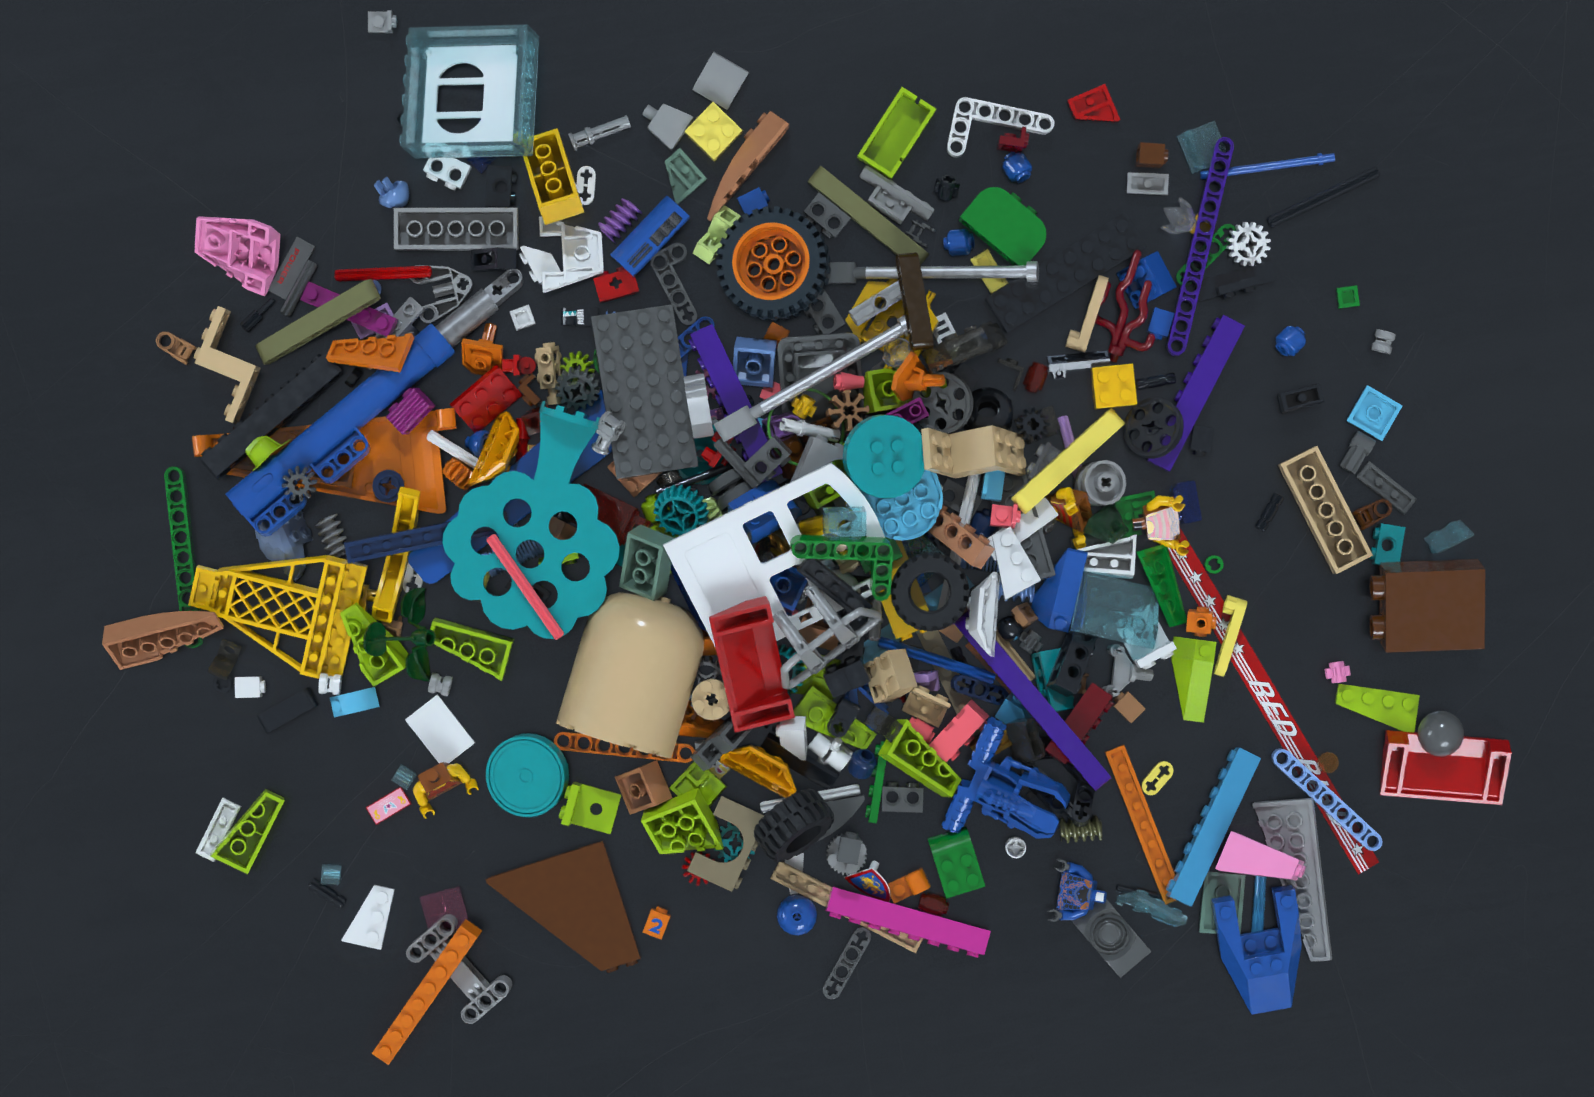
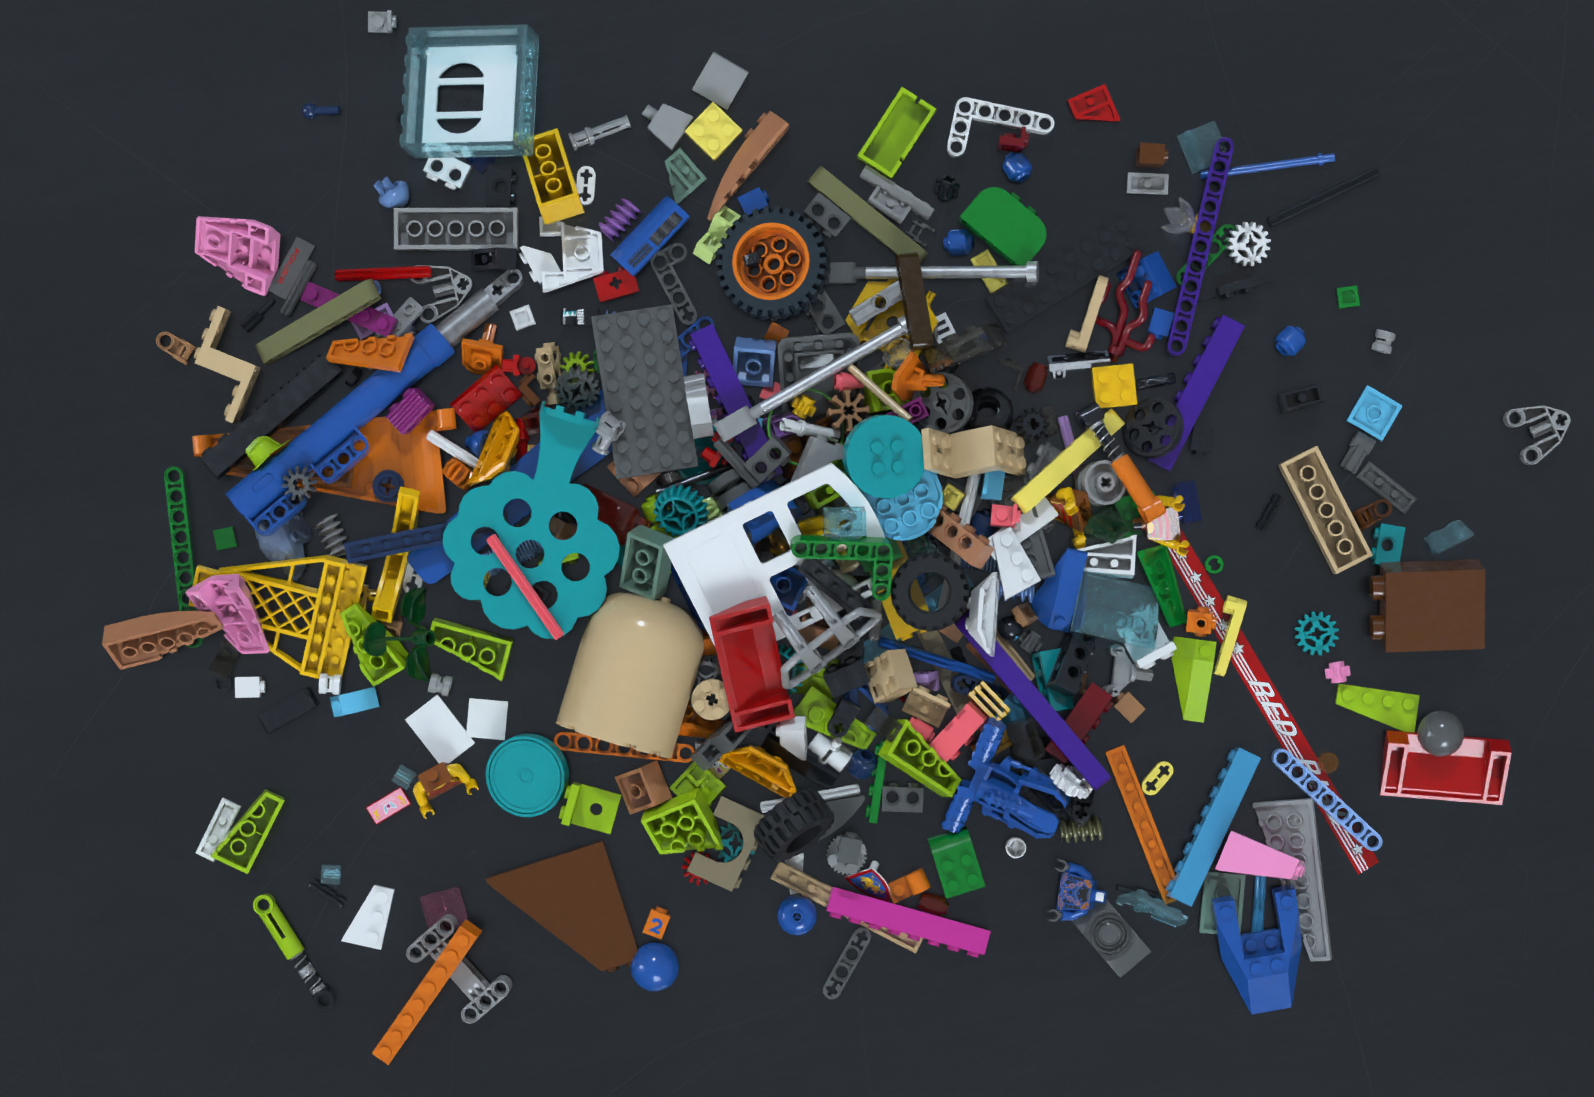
(225, 538): none -> green tile
(235, 608): none -> bright pink wedge
(293, 949): none -> piece
(310, 110): none -> dark blue bar
(487, 719): none -> white sticker
(654, 966): none -> blue piece
(752, 259): none -> black axle
(879, 393): none -> tan bar
(952, 496): none -> light yellow tile
(977, 690): none -> yellow tile
(1070, 781): none -> white gear
(1147, 503): none -> piece
(1314, 623): none -> teal gear
(1547, 444): none -> light grey connector

